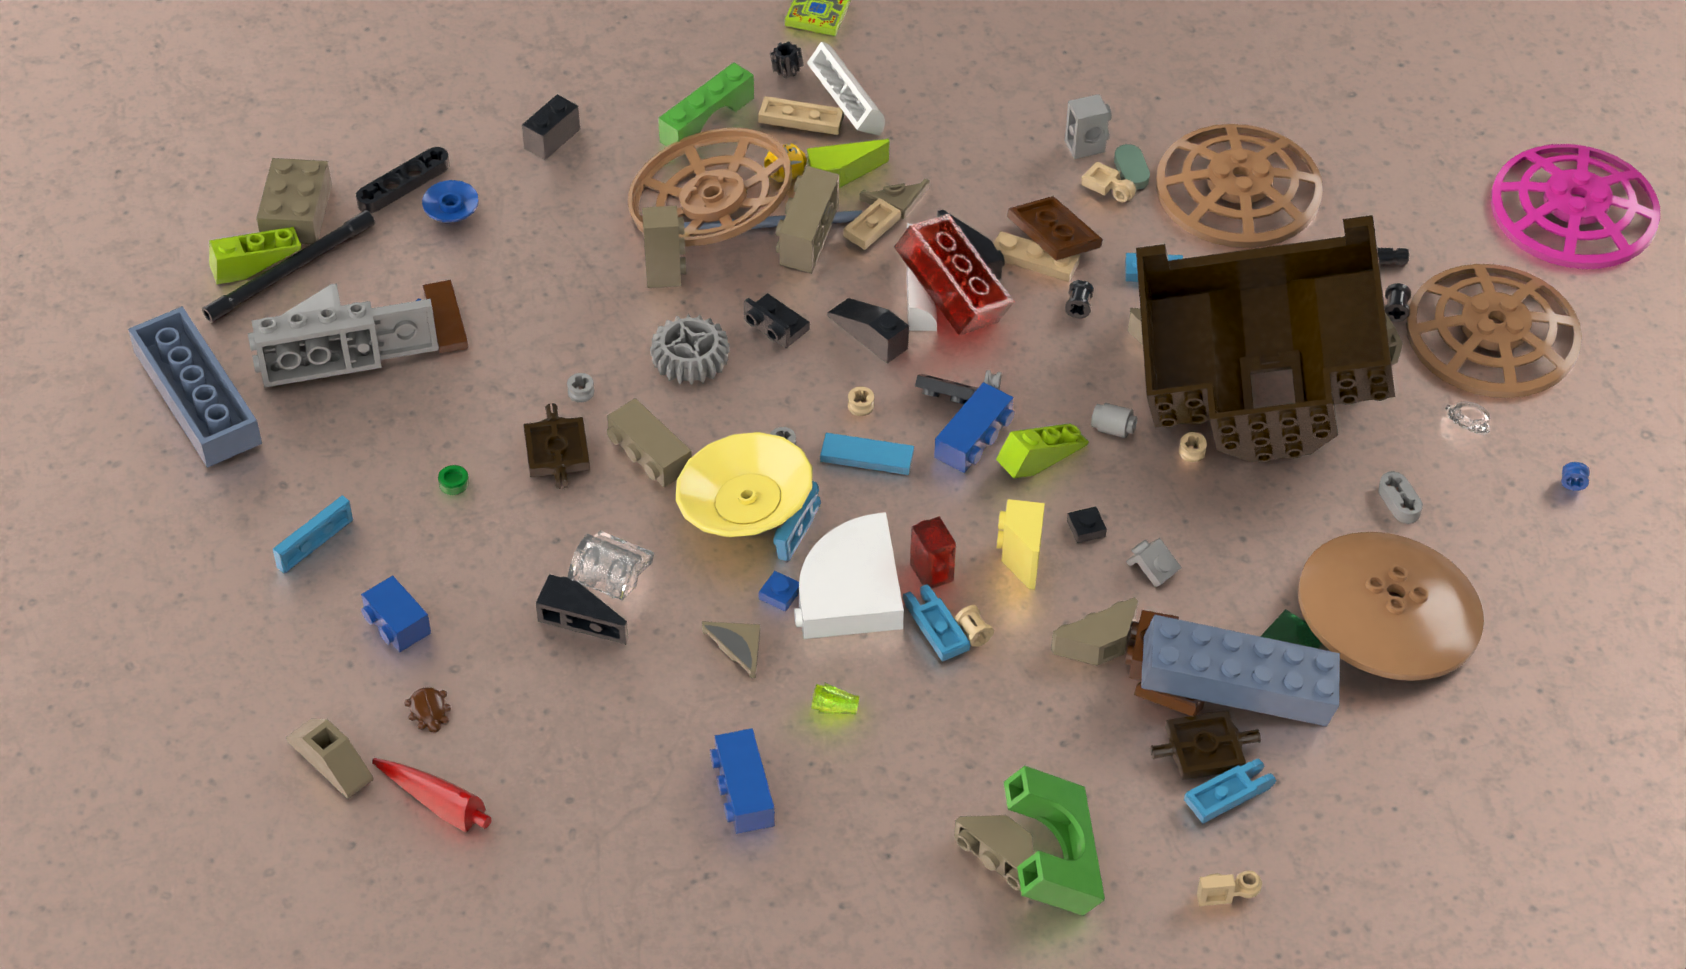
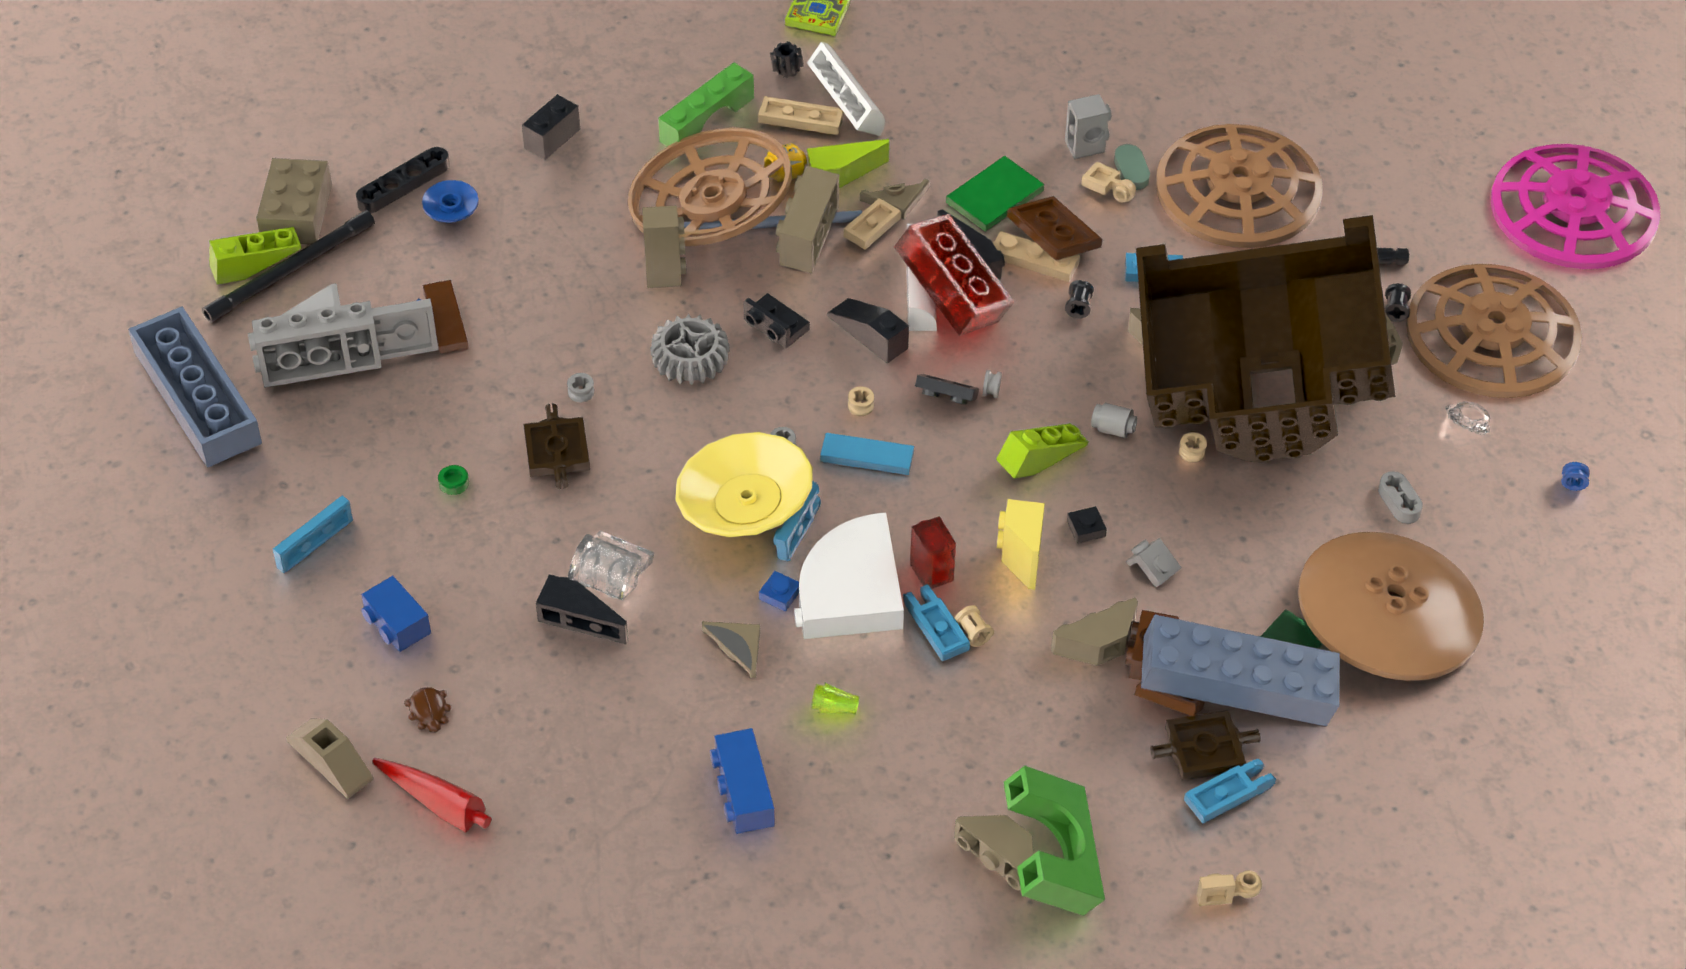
(648, 442): dark tan brick -> none
(974, 427): blue brick -> none
(994, 191): none -> green tile

